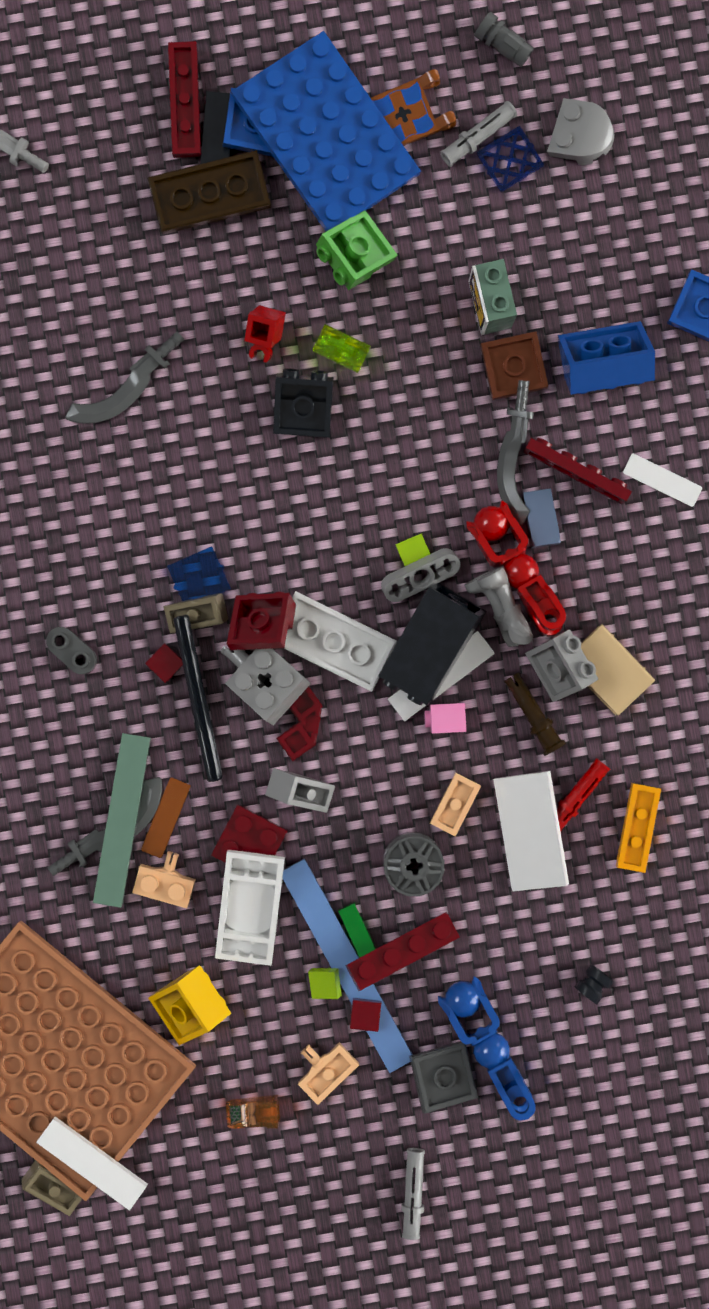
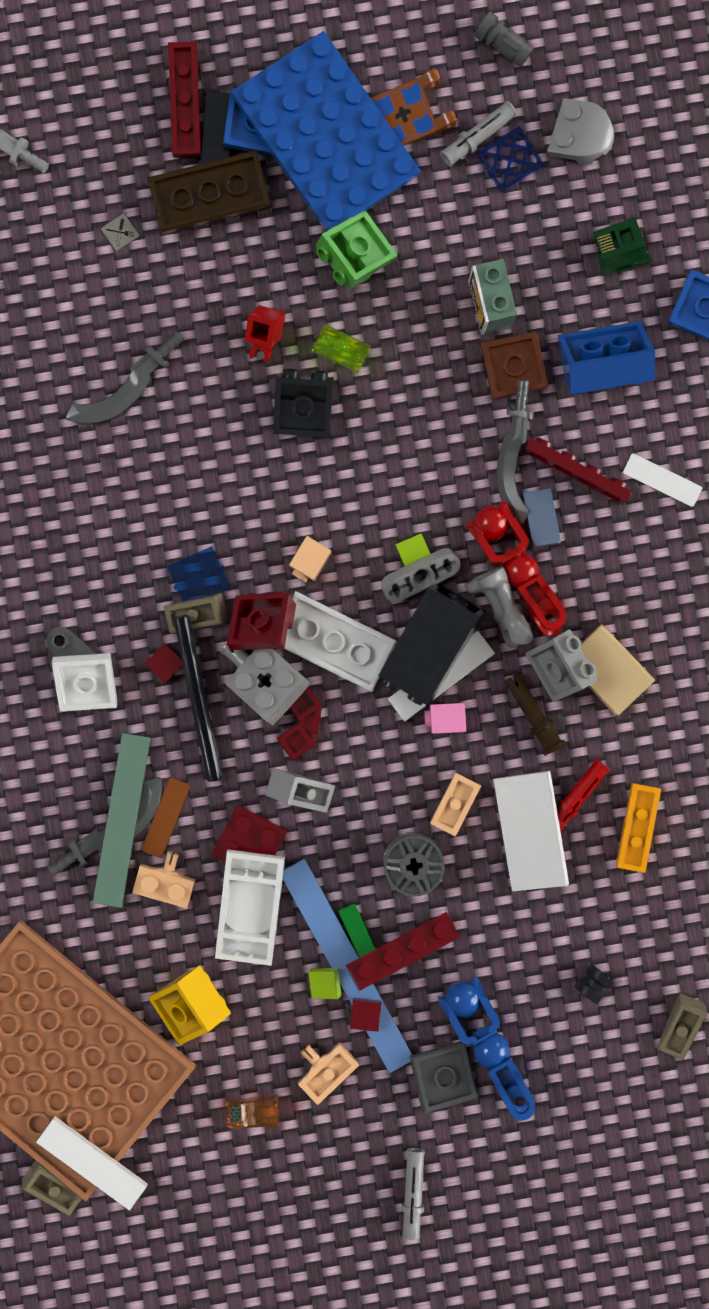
(84, 682): none -> white plate
(120, 232): none -> clear smoke sticker
(309, 560): none -> light nougat brick
(620, 247): none -> dark green piece
(682, 1026): none -> dark tan slope

